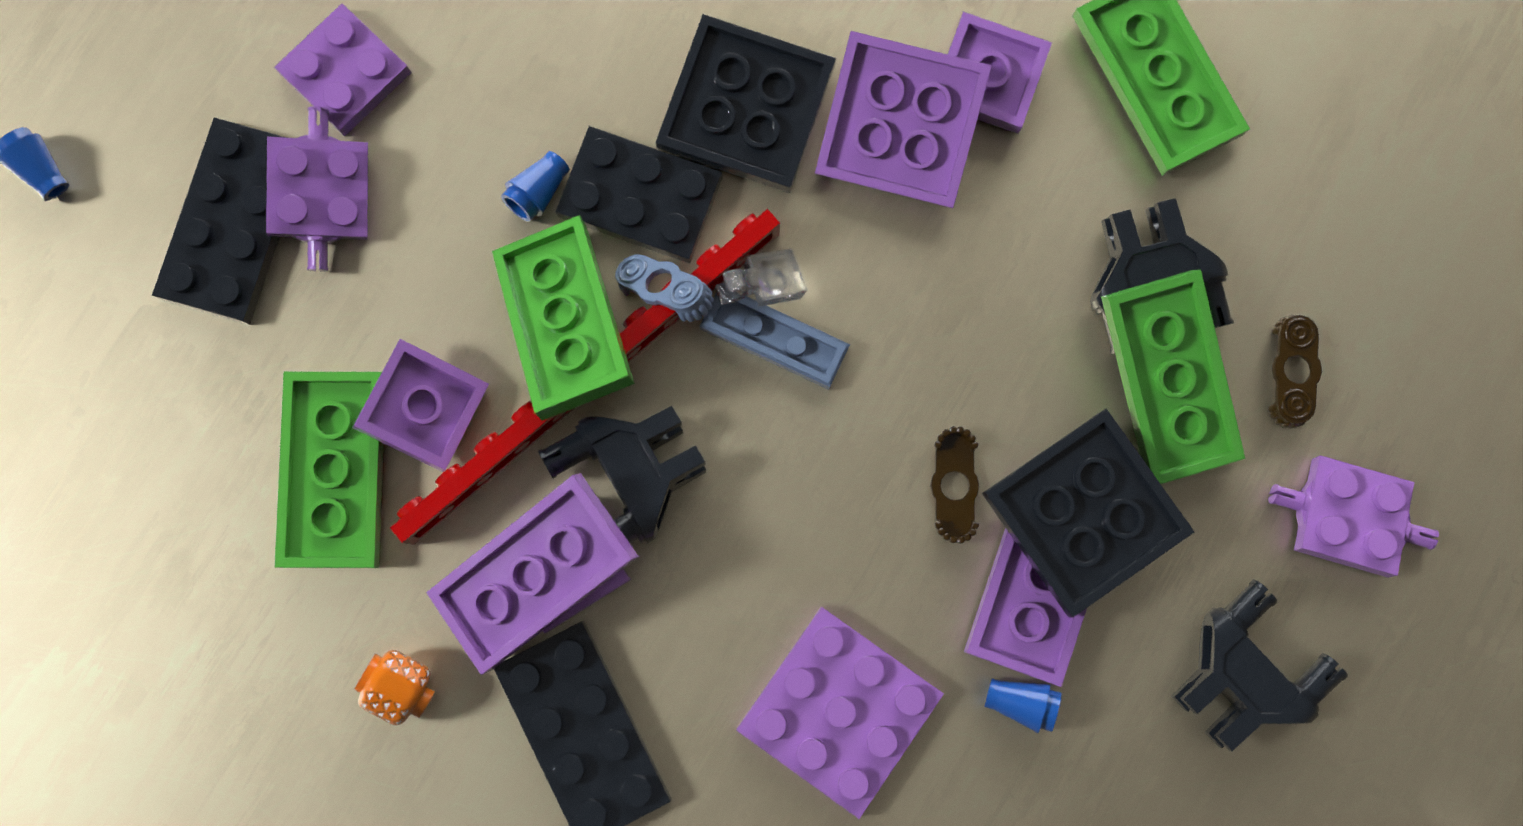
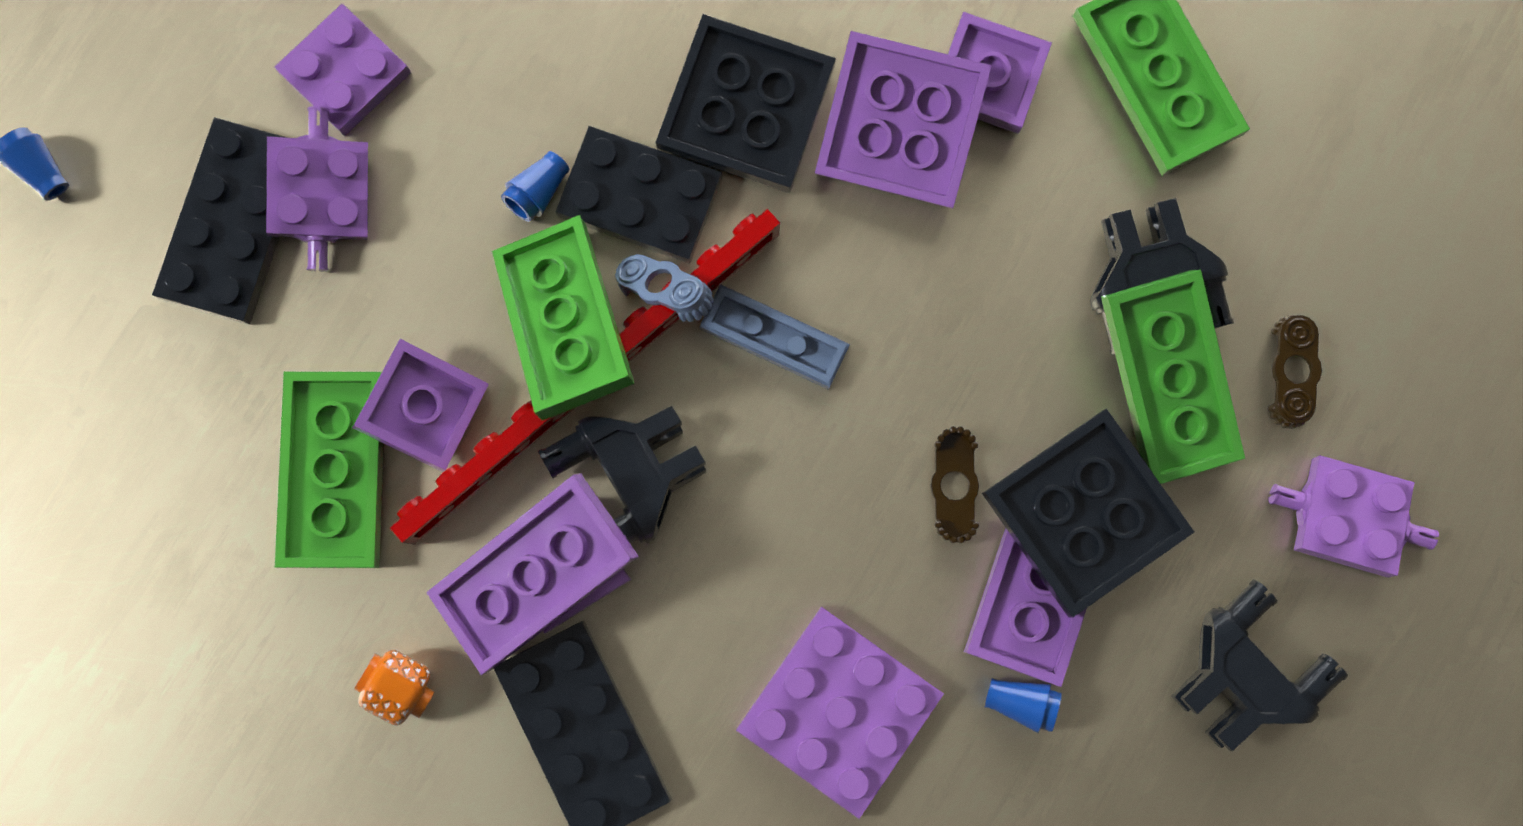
(768, 275): clear plate -> none

